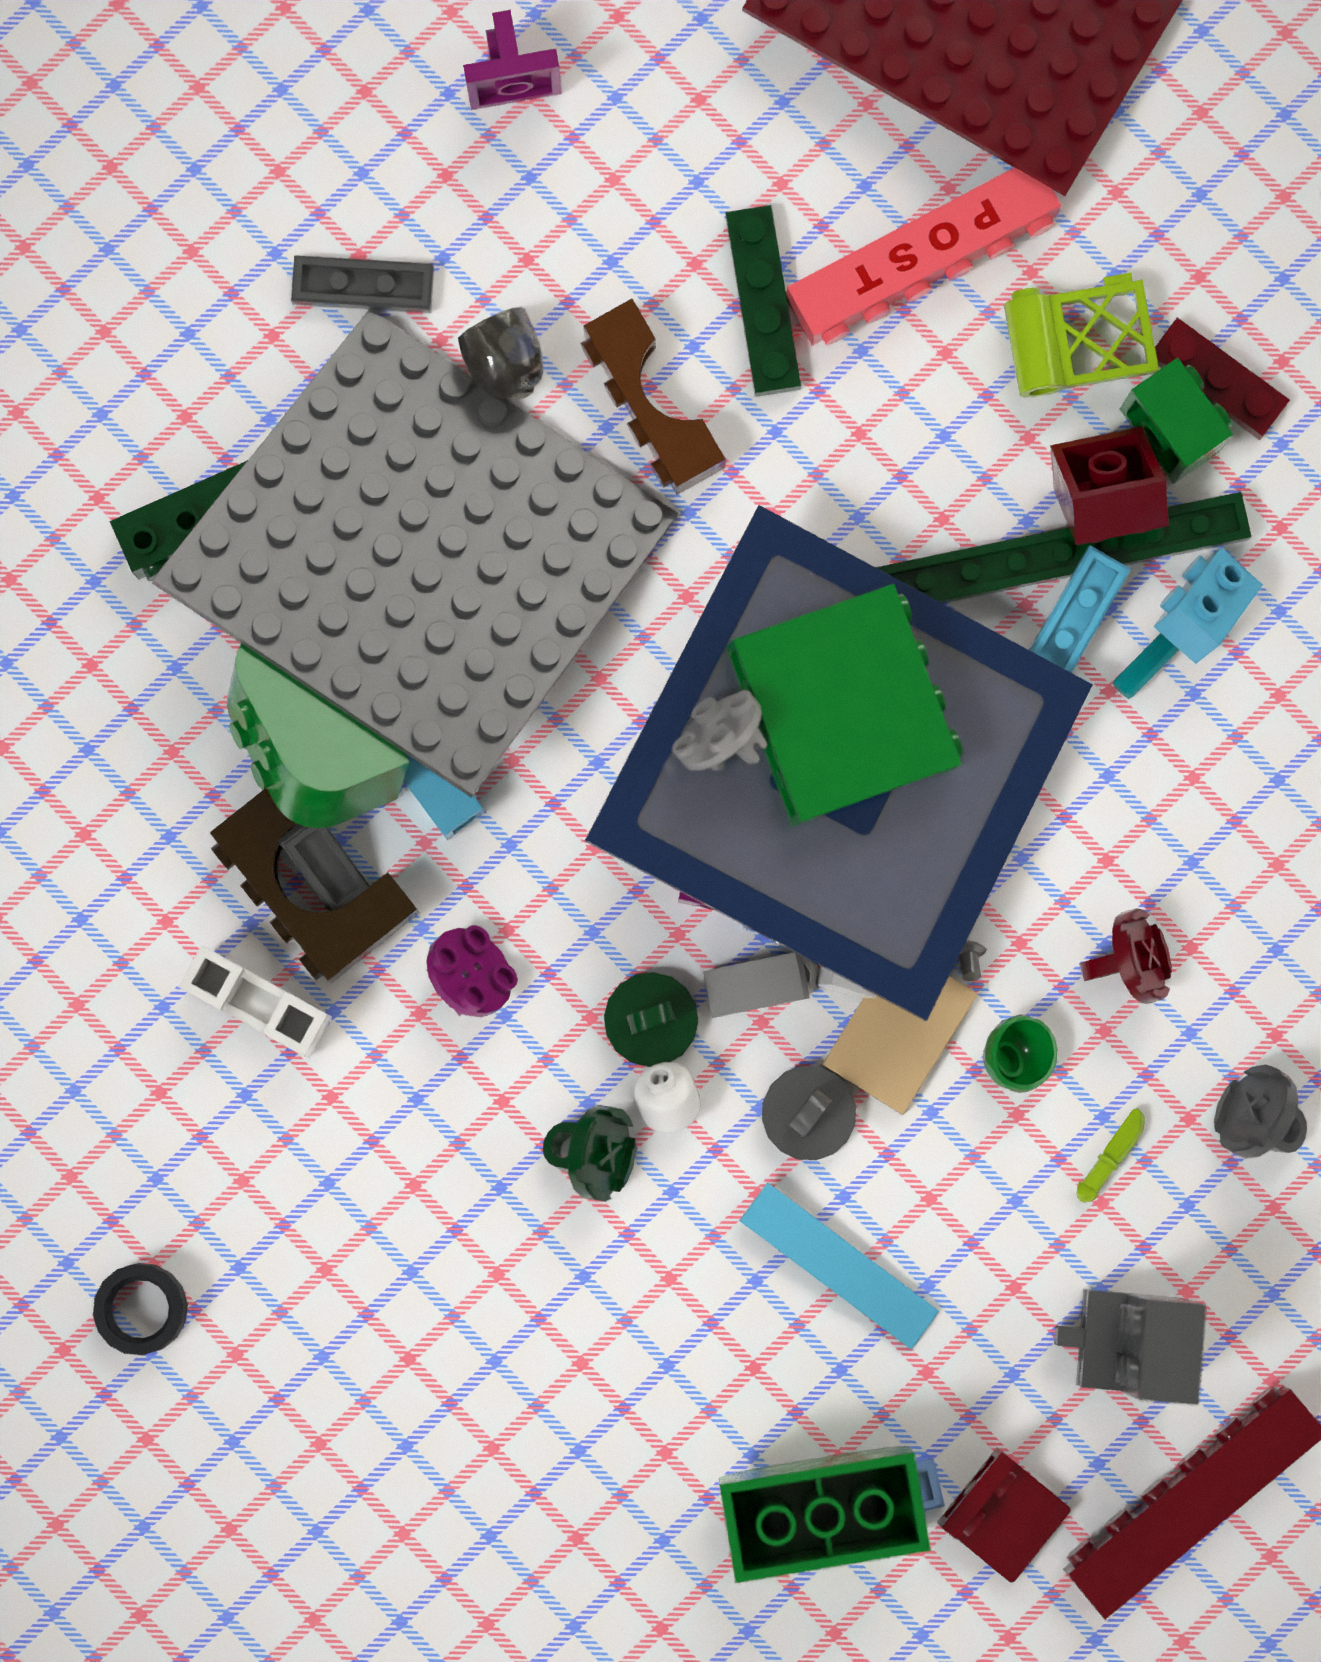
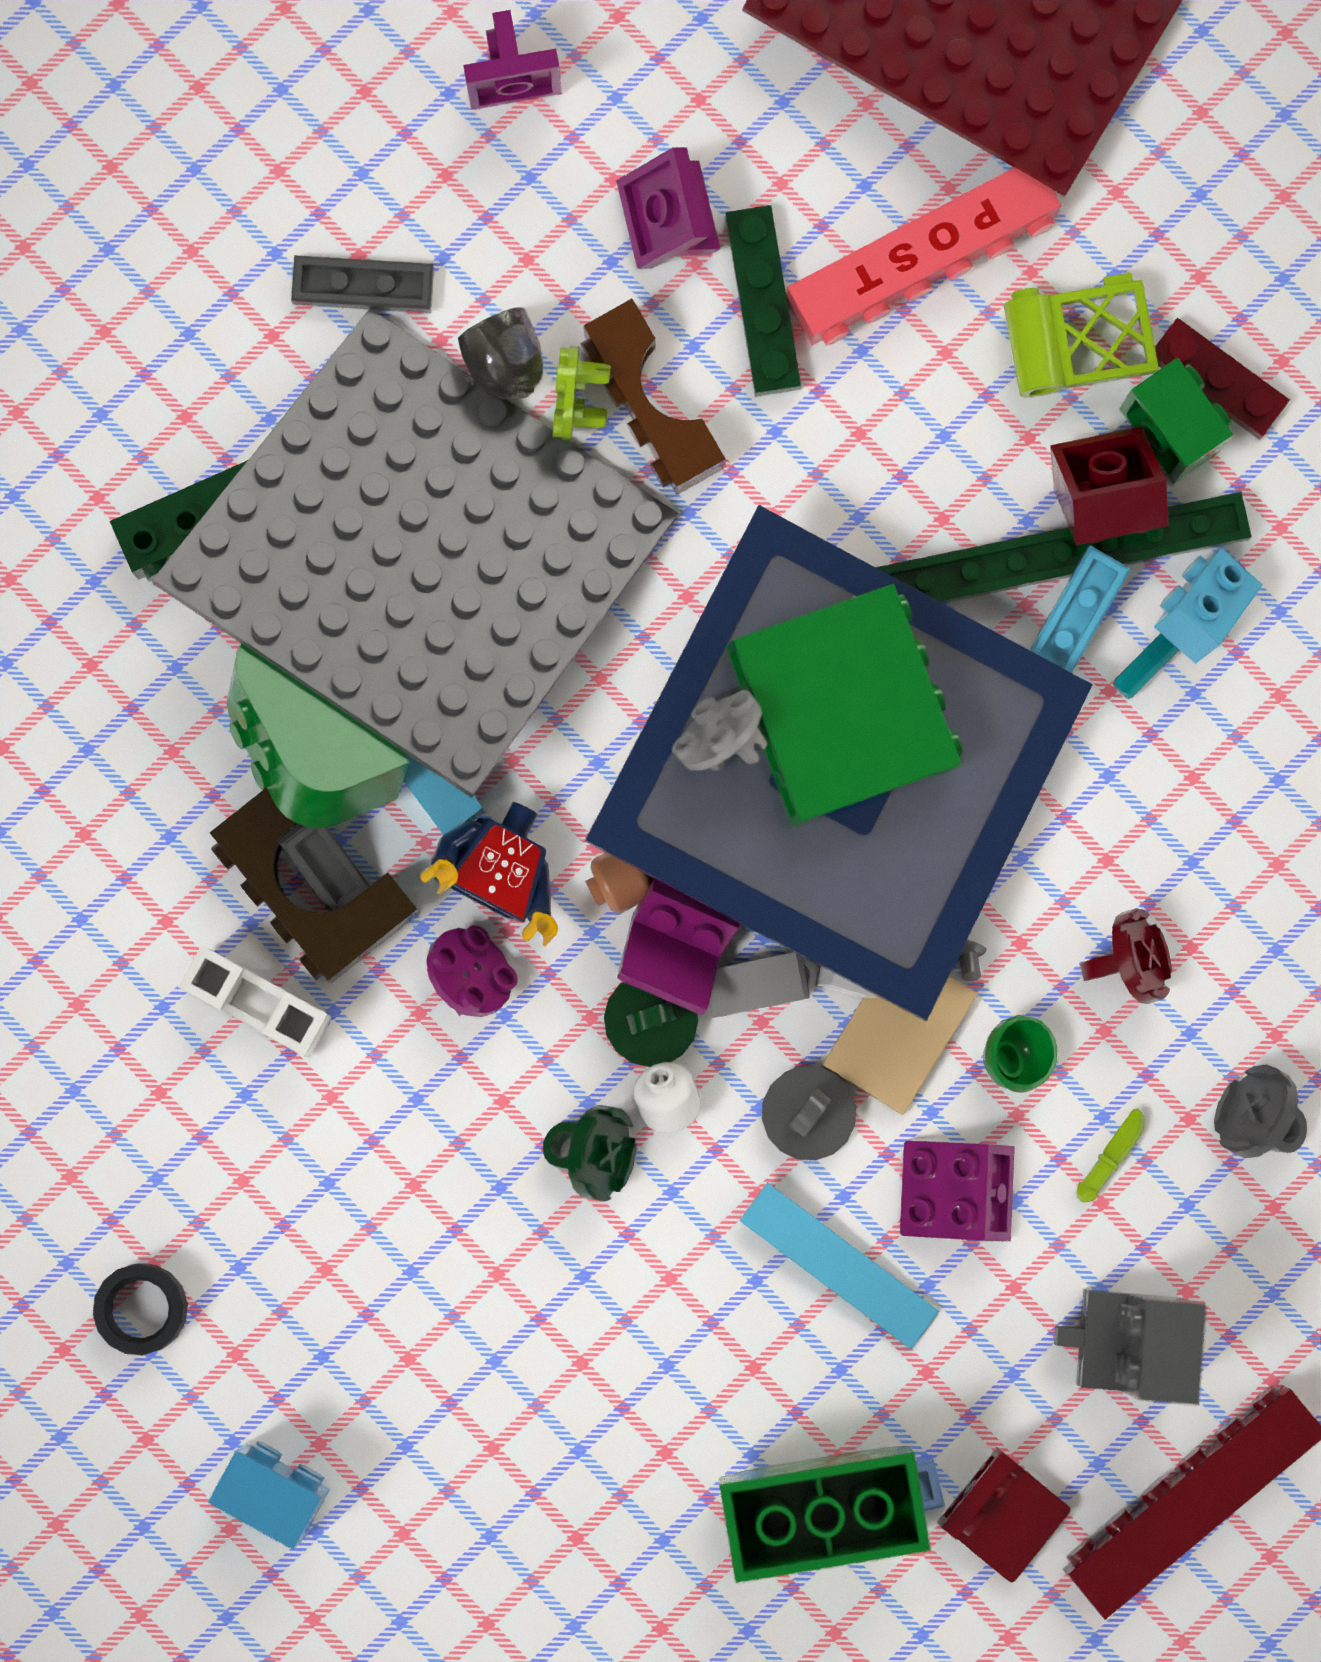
(270, 1493): none -> dark azure brick
(498, 869): none -> torso
(569, 410): none -> lime plate
(617, 883): none -> nougat head
(667, 209): none -> magenta bracket
(675, 947): none -> magenta bracket
(957, 1191): none -> magenta bracket

